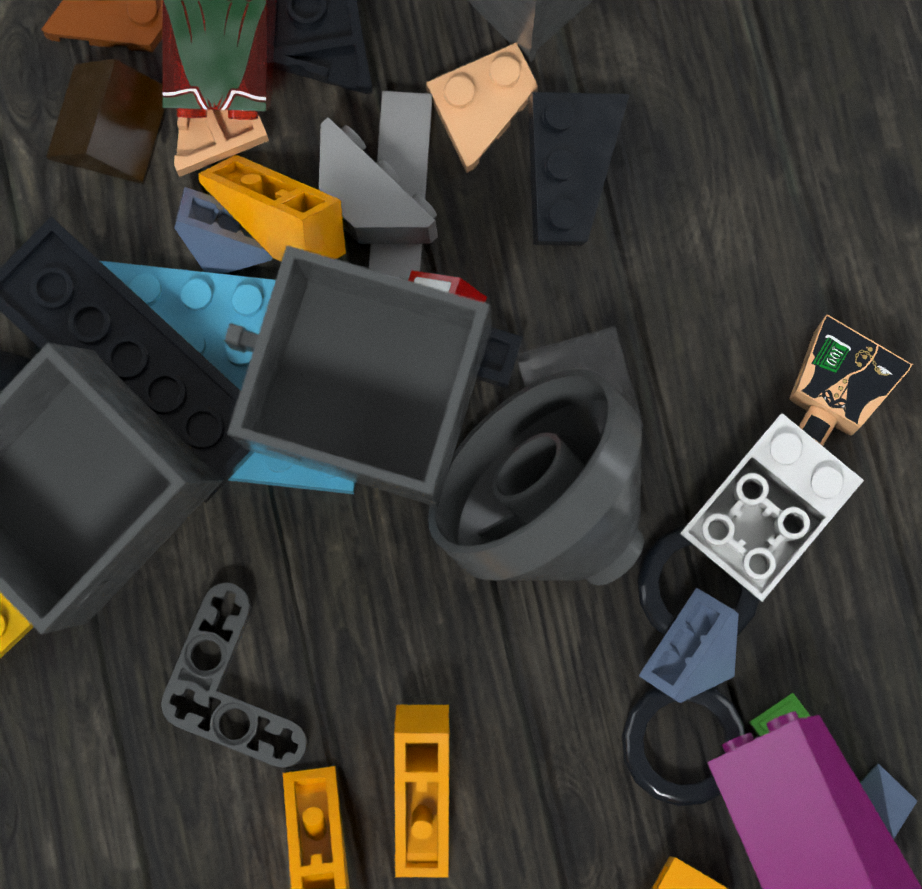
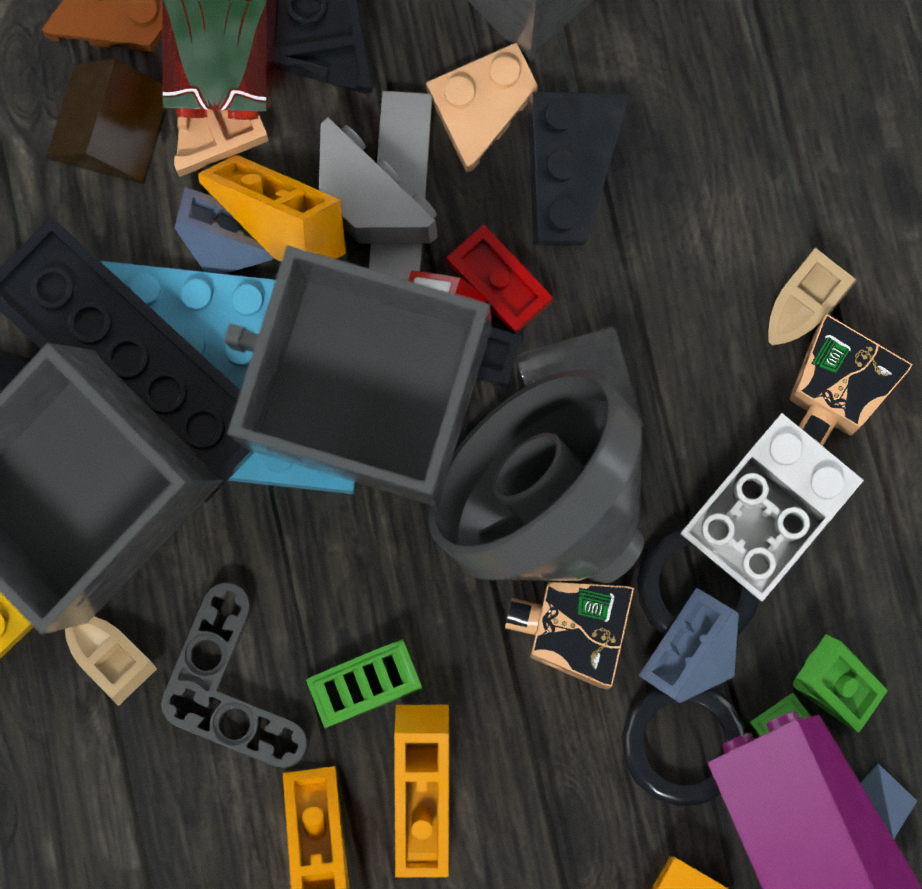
(109, 658): none -> tan plate
(376, 657): none -> bright green slope
(498, 275): none -> red plate
(576, 628): none -> black torso
(808, 298): none -> tan plate
(840, 684): none -> bright green slope

